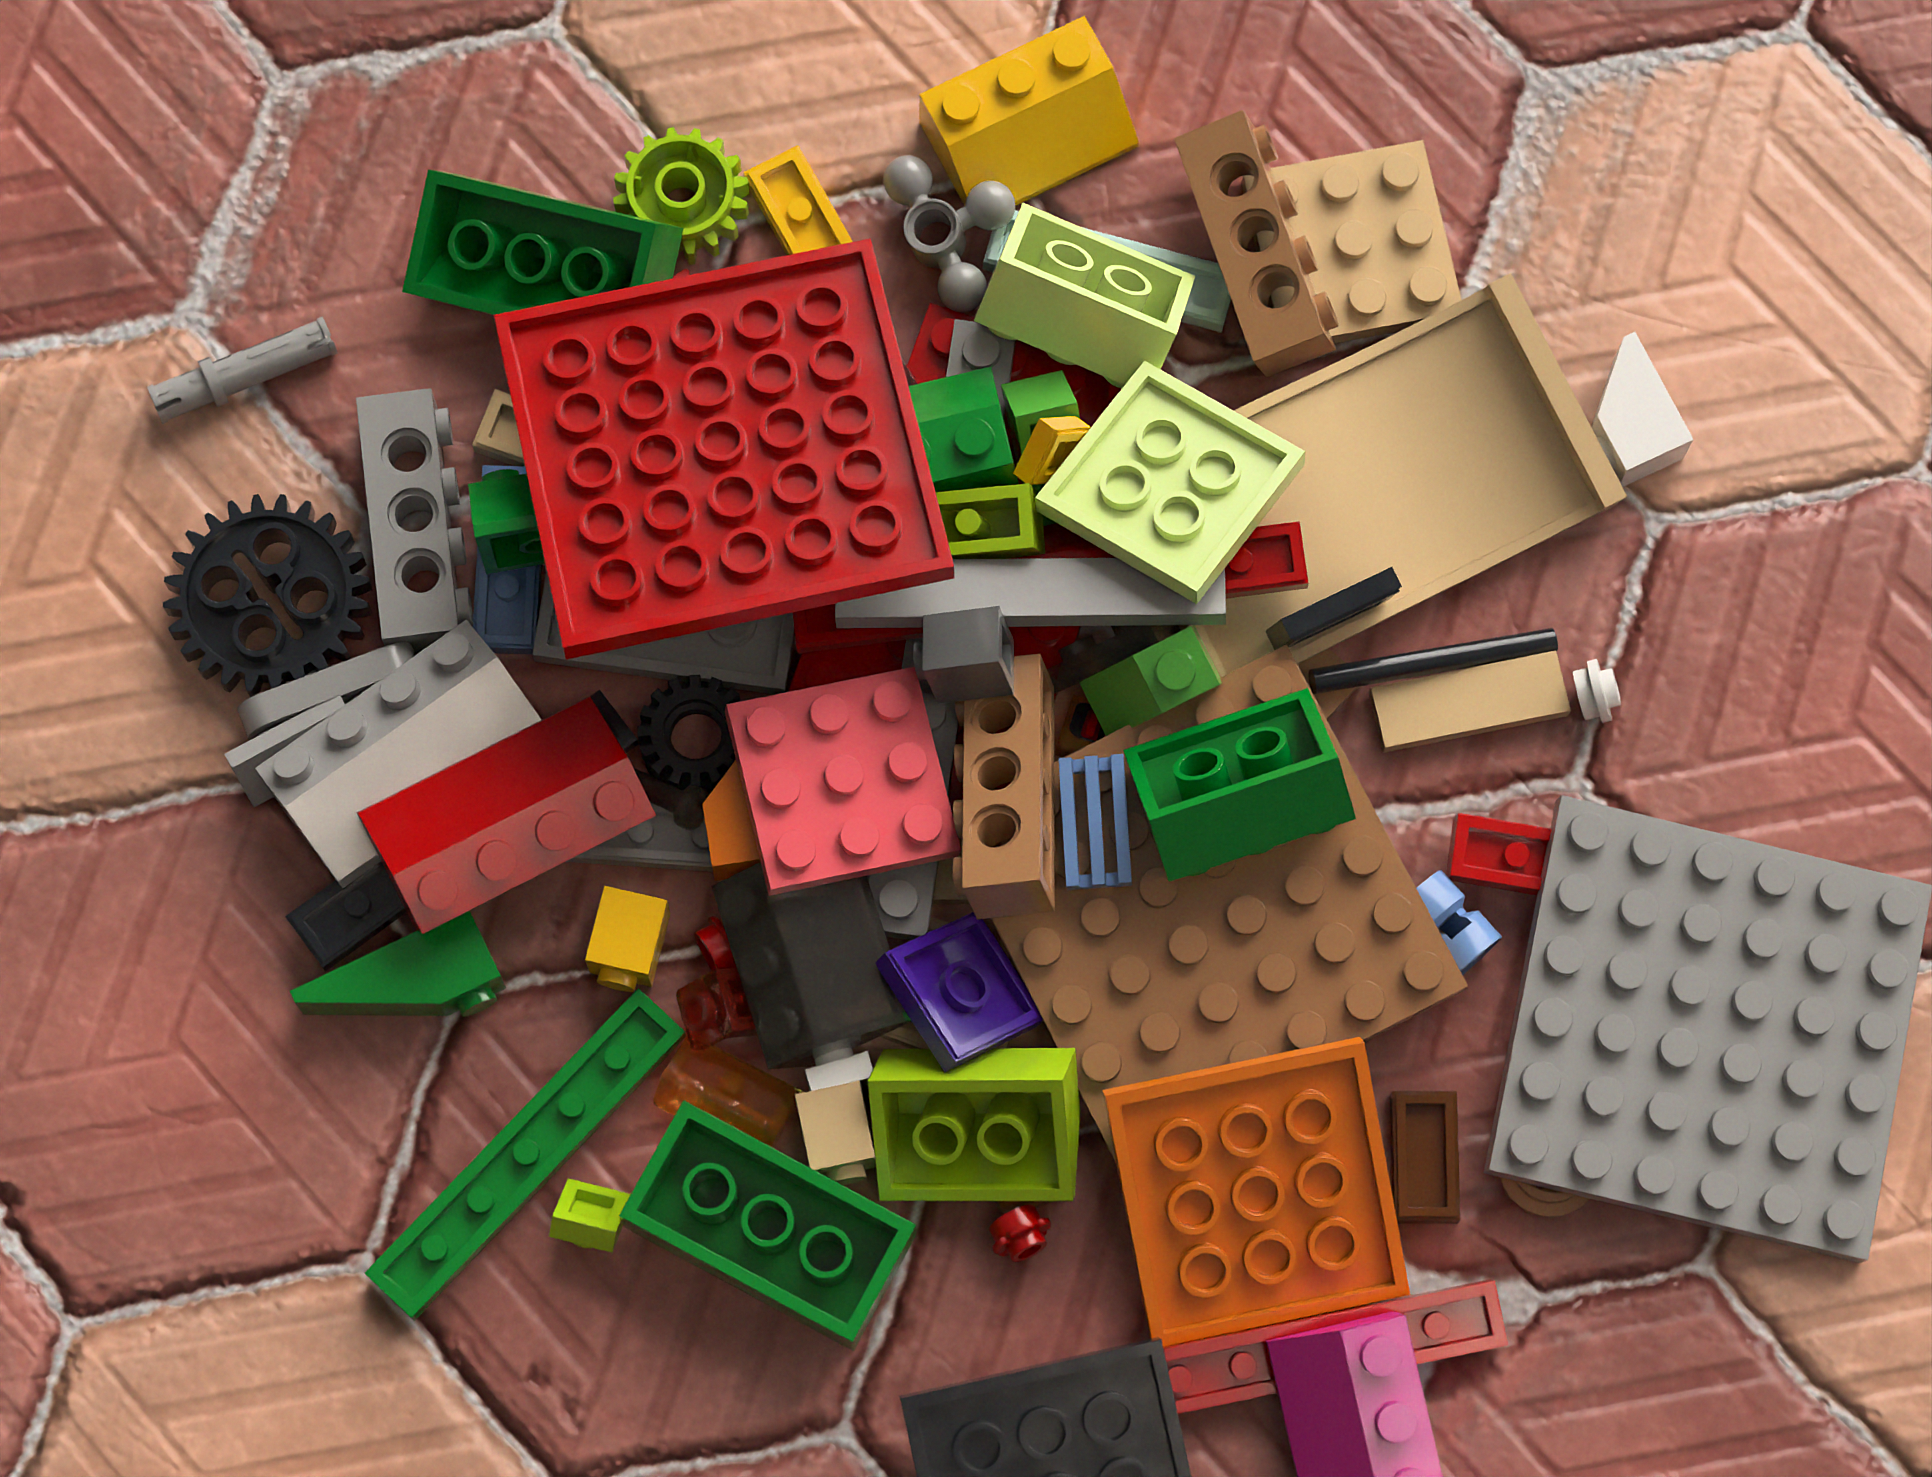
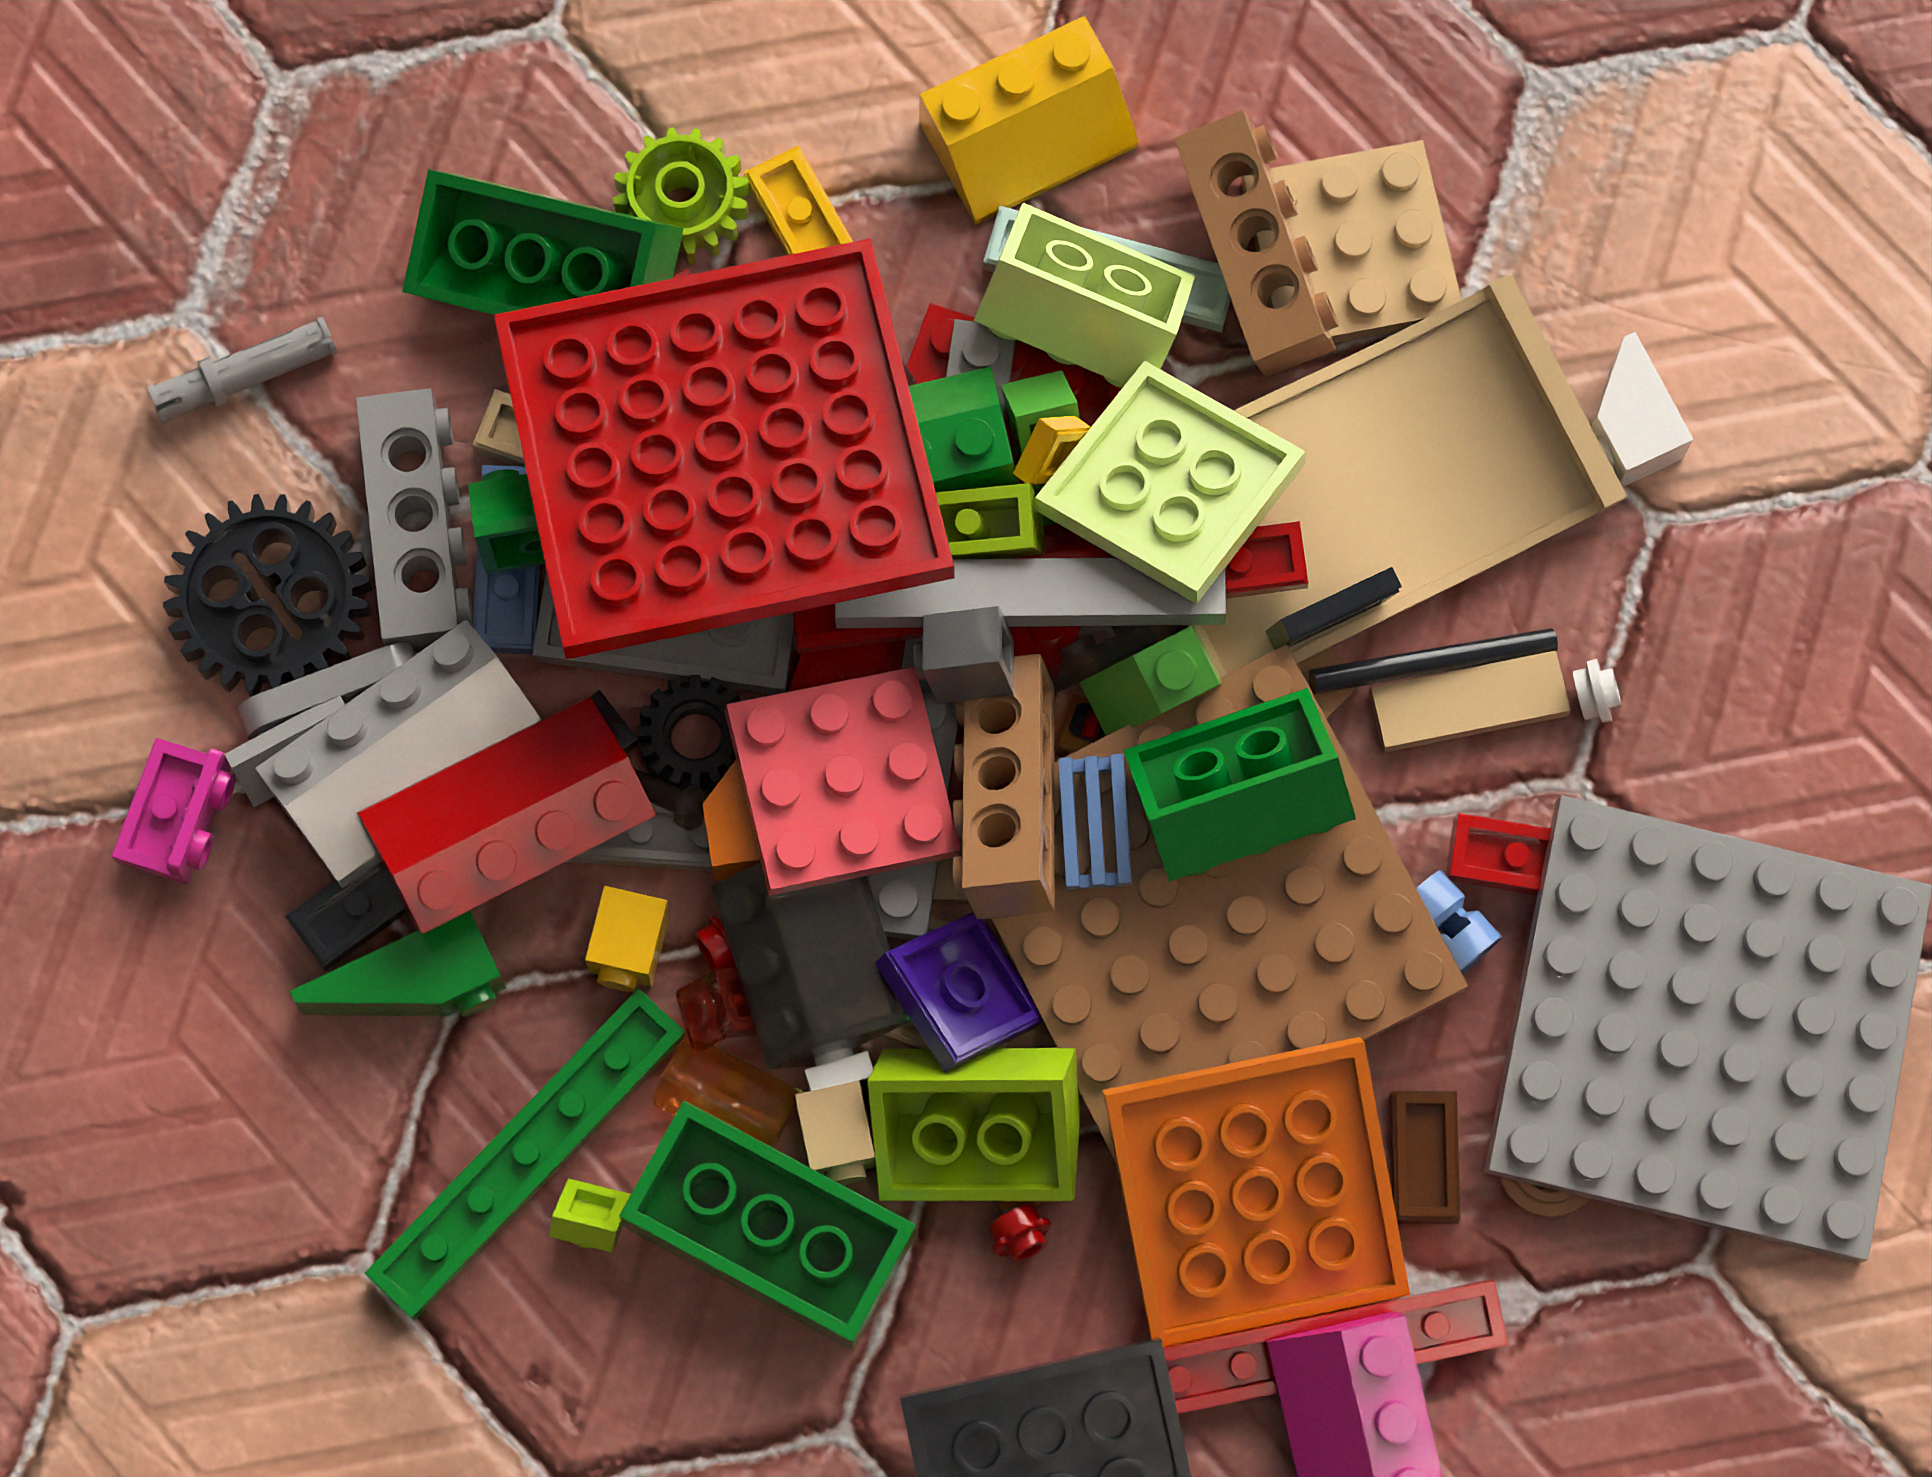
(174, 811): none -> dark pink bracket
(987, 206): light grey piece -> none

